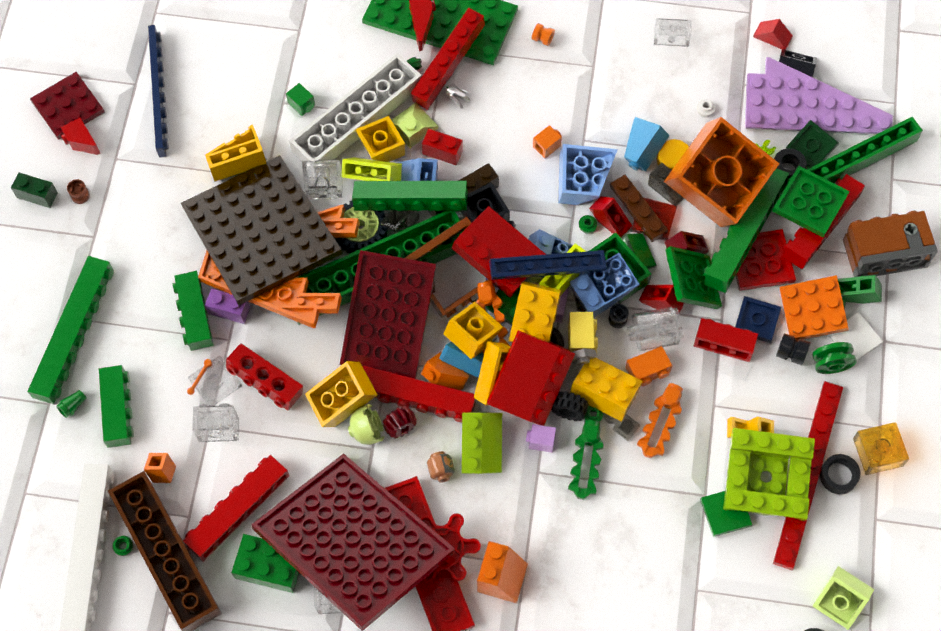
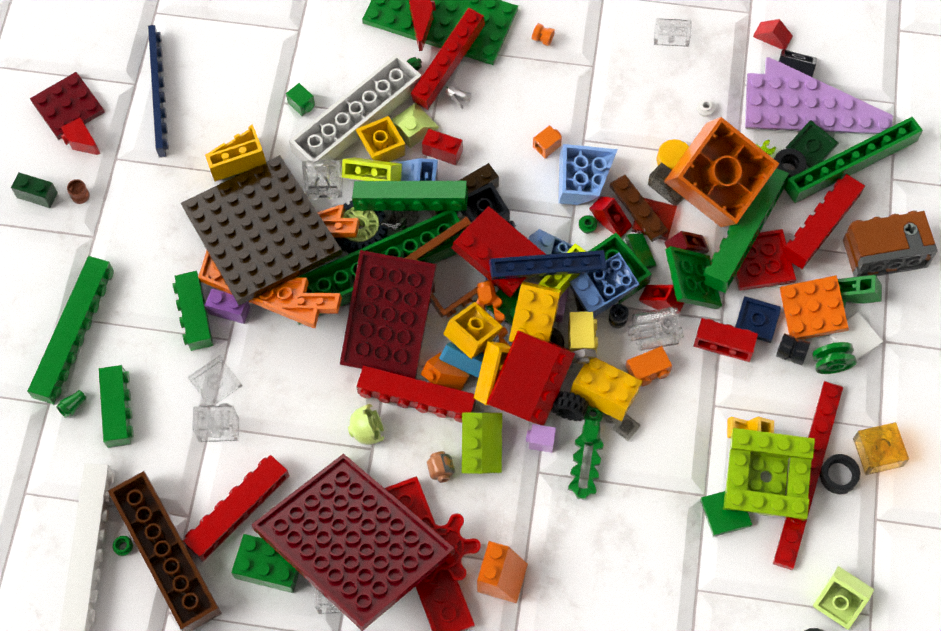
(160, 467): orange brick -> none
(207, 363): orange hinge -> none
(243, 356): red brick -> none
(340, 394): yellow brick -> none
(399, 422): dark red gear -> none
(644, 143): slope -> none
(670, 400): orange sword -> none
(810, 201): green plate -> none

